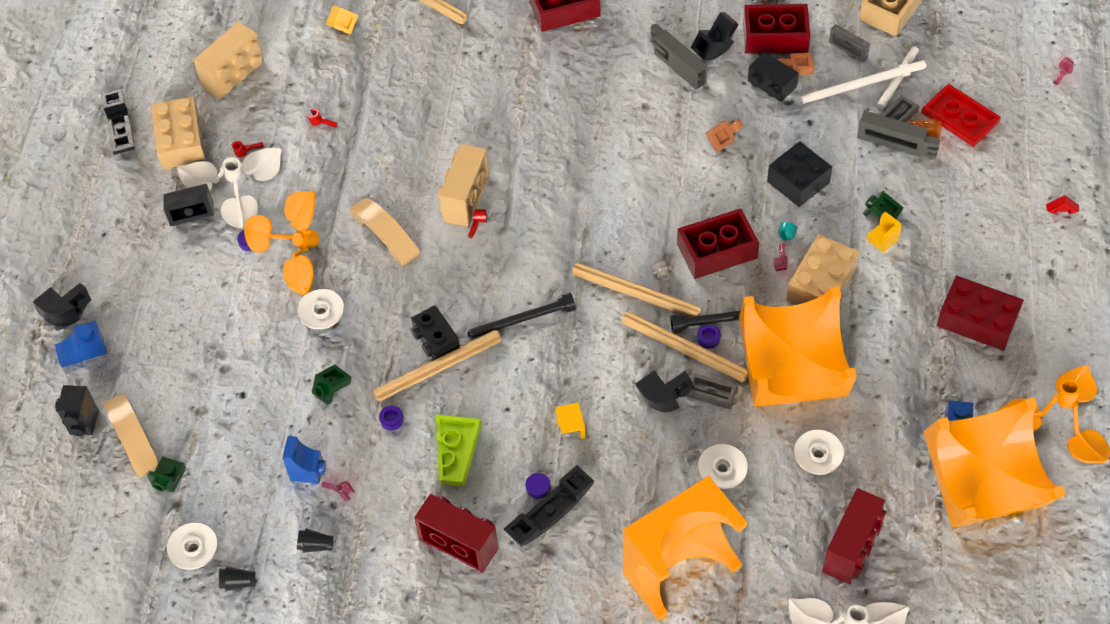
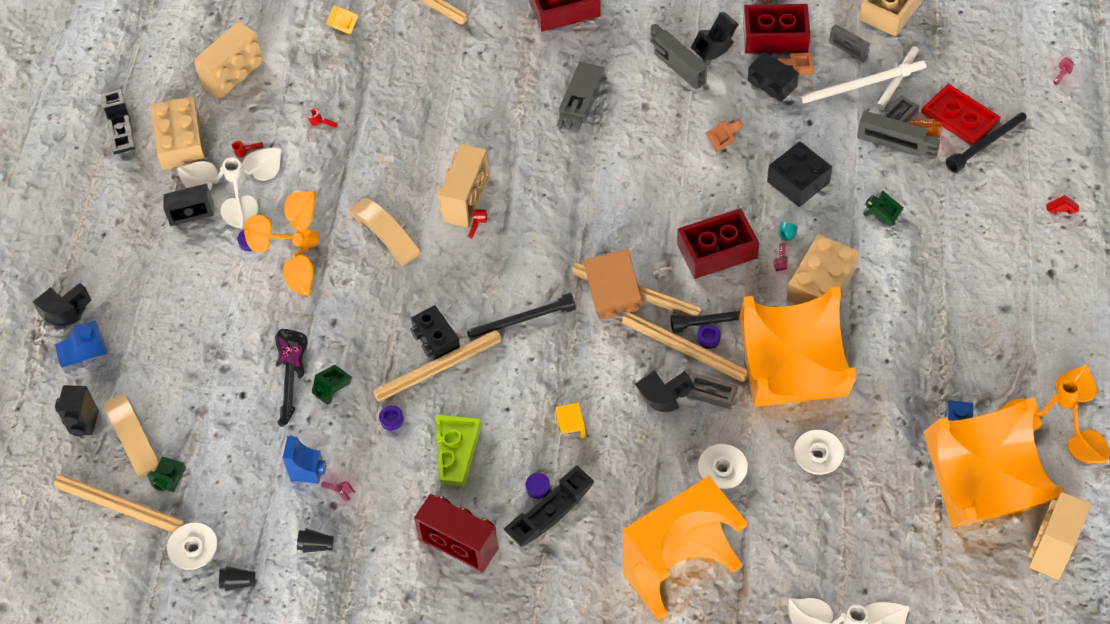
(118, 503): none -> tan axle
(291, 348): none -> black piece
(317, 302): white dish -> none
(585, 85): none -> dark grey hinge
(613, 284): none -> medium nougat brick
(855, 536): dark red brick -> none
(886, 233): yellow panel -> none
(957, 162): none -> black piece
(979, 312): dark red brick -> none
(1058, 535): none -> tan brick

